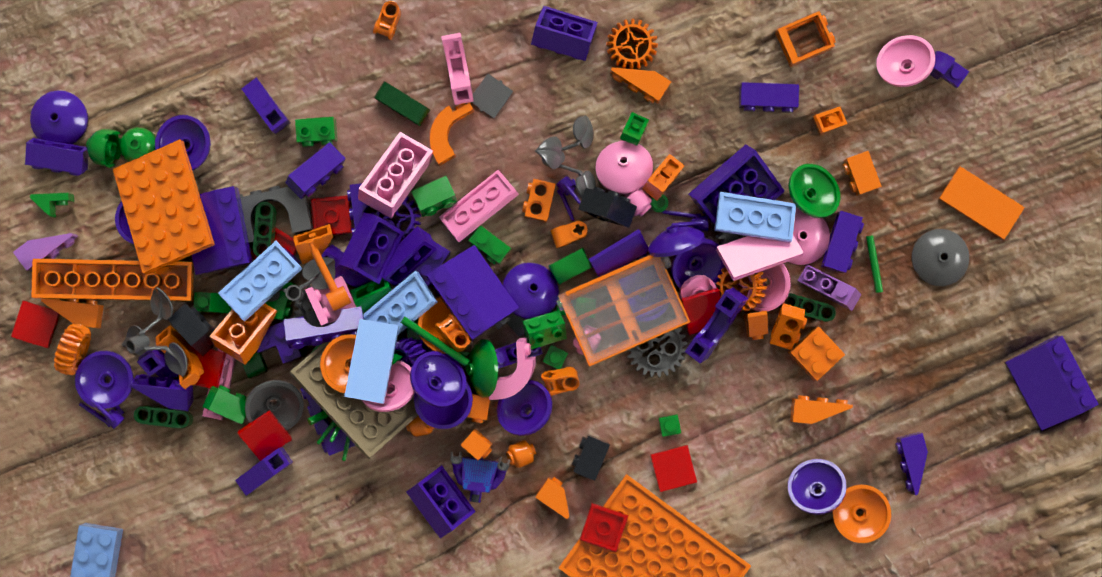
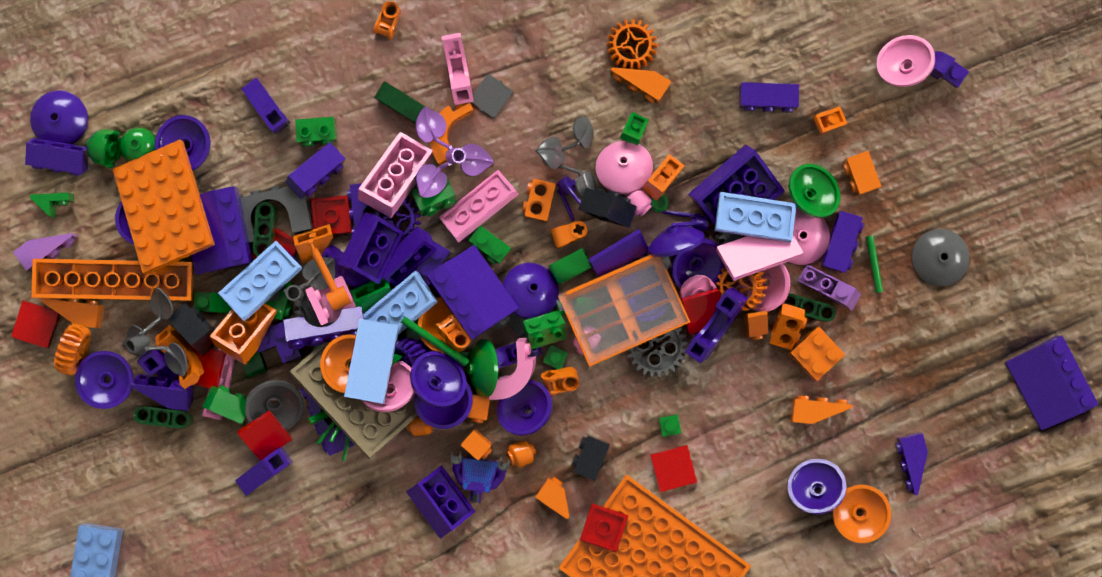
(111, 418): dark purple plant -> none
(471, 157): none -> medium lavender plant
(564, 33): dark purple slope -> none
(787, 46): orange window -> none
(981, 203): orange tile -> none

